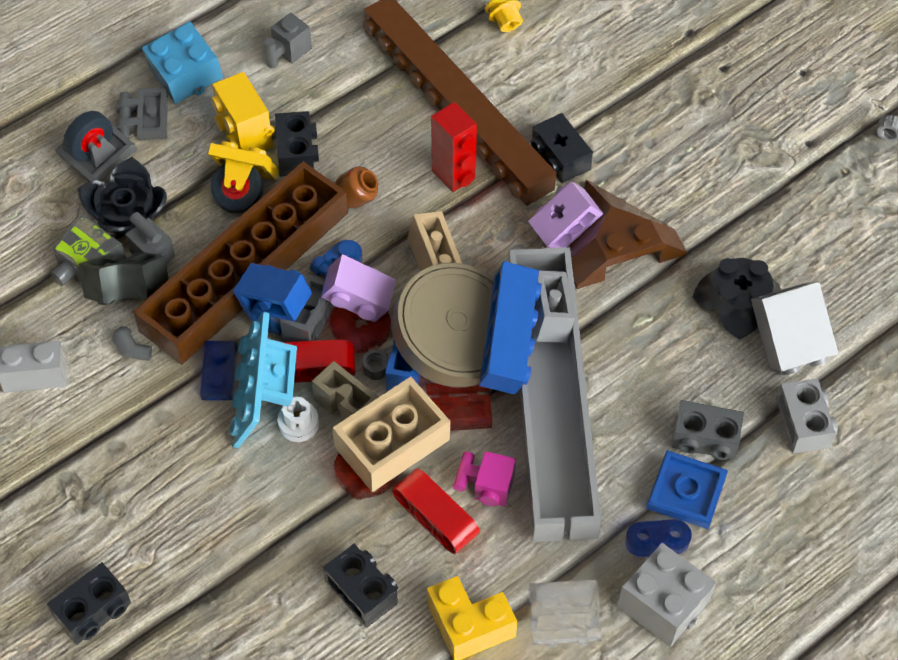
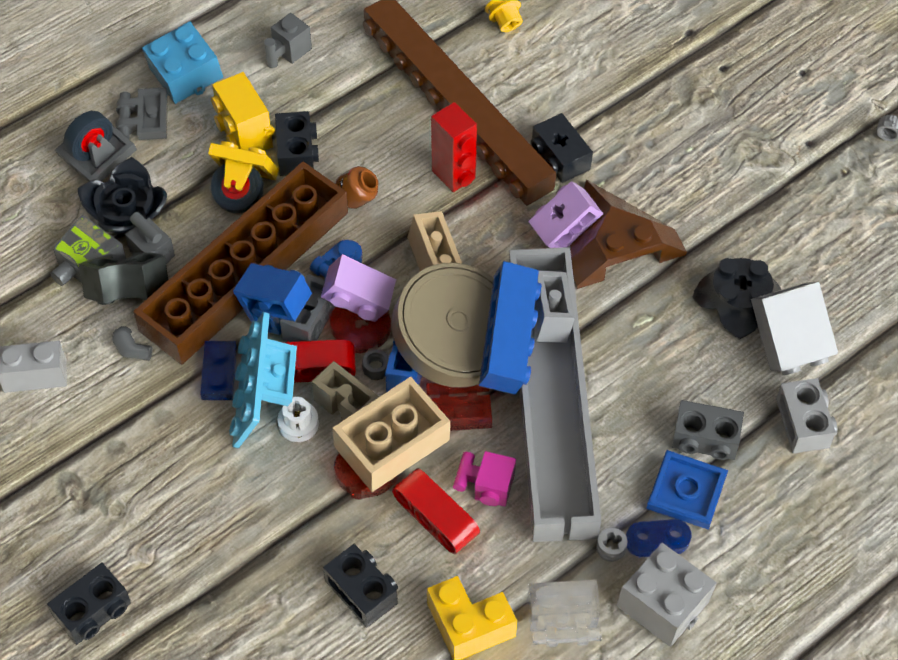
(617, 536): none -> light grey bush

